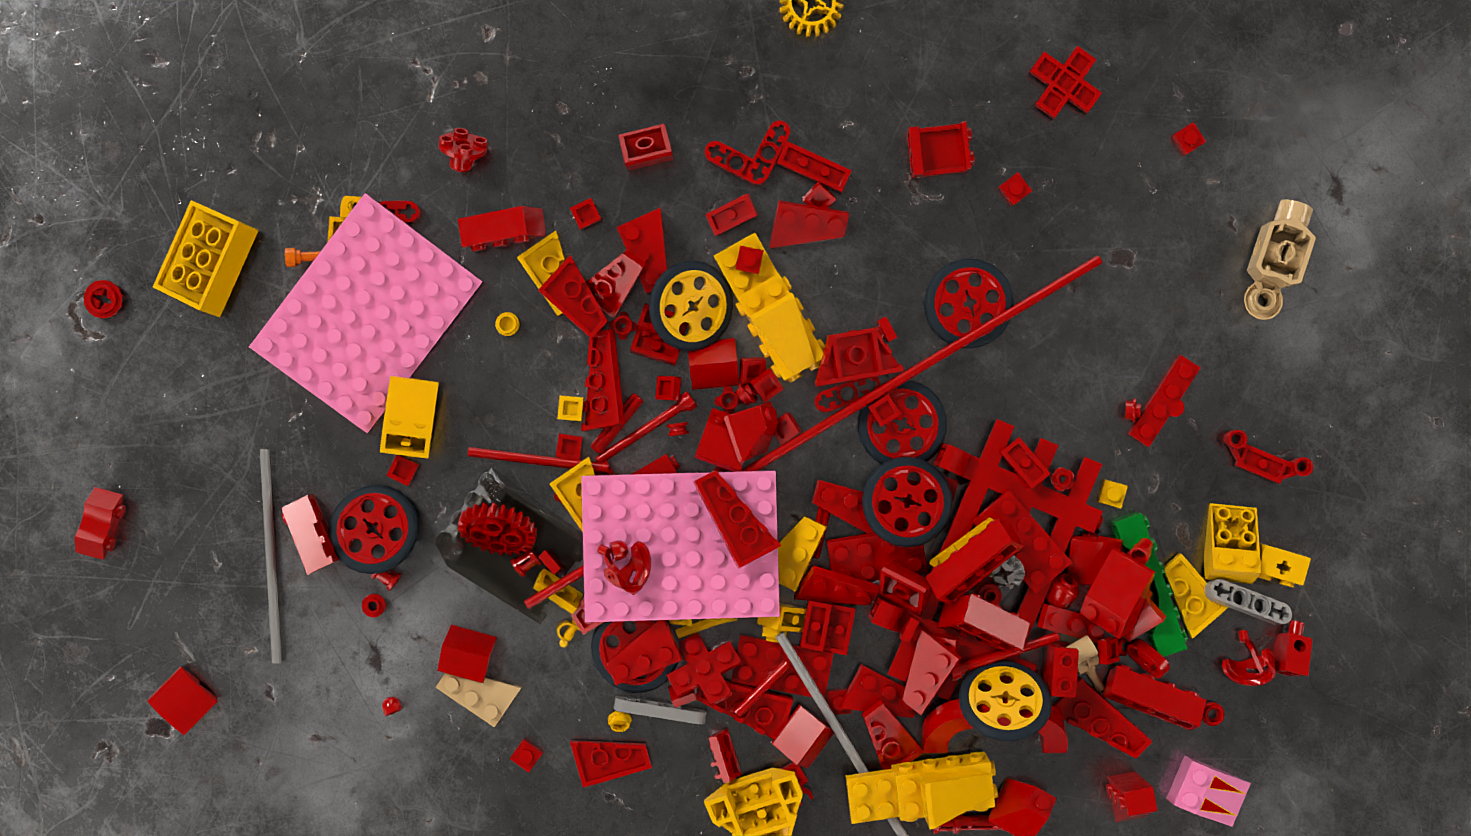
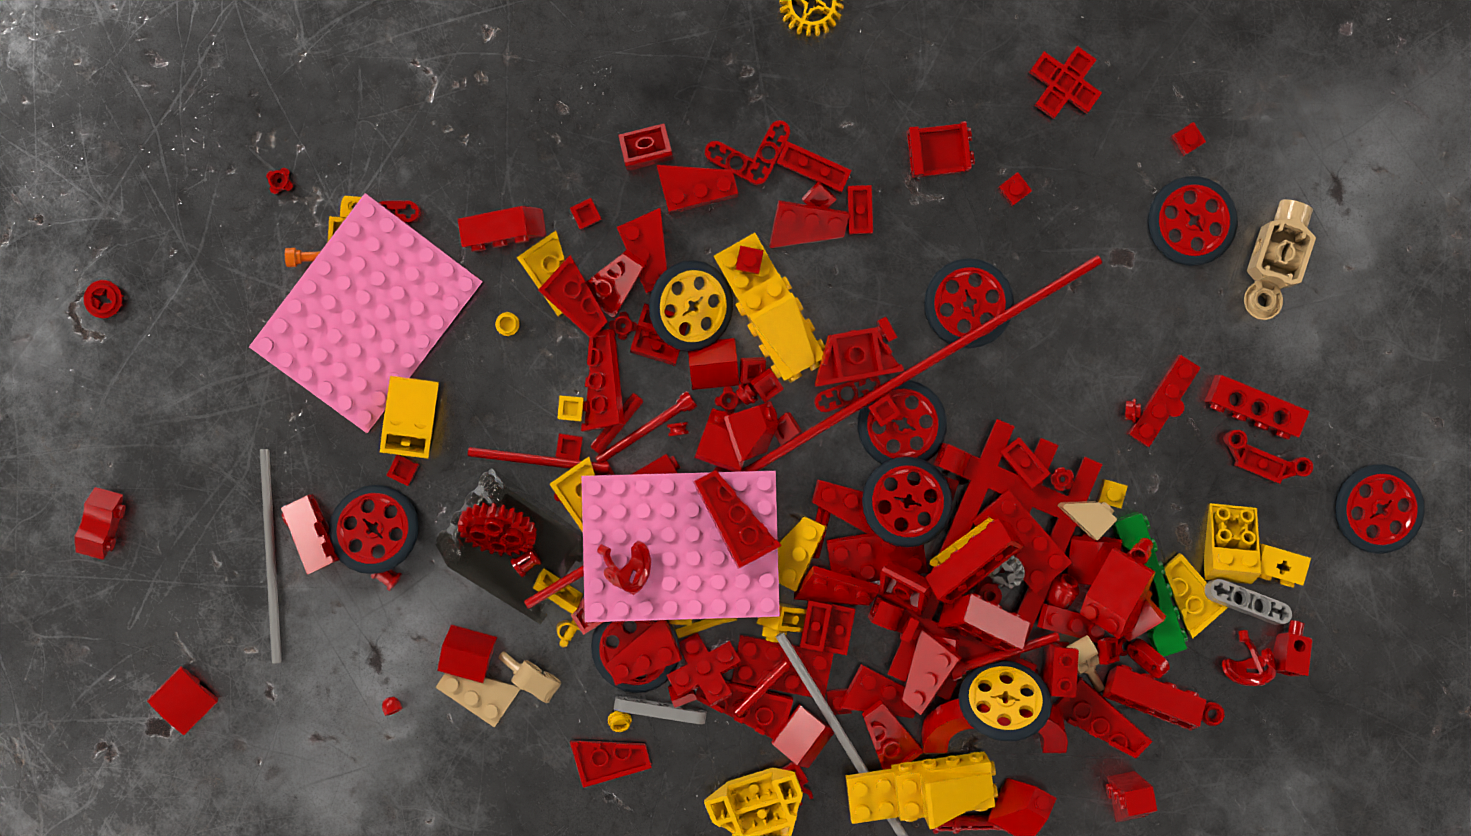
(205, 259): yellow slope -> none
(273, 177): none -> red plate
(379, 600): red plate -> none
(462, 148): red plate -> none
(526, 755): red plate -> none
(529, 678): none -> tan beam
(552, 562): red tile -> none
(619, 550): red hinge -> none
(668, 388): red plate -> none
(695, 187): none -> red wedge
(724, 756): red plate -> none
(731, 214): red plate -> none
(860, 209): none -> red plate
(1090, 516): none -> tan slope
(1173, 195): none -> wedge
(1207, 791): bright pink slope -> none
(1292, 415): none -> red brick
(1350, 497): none -> wedge

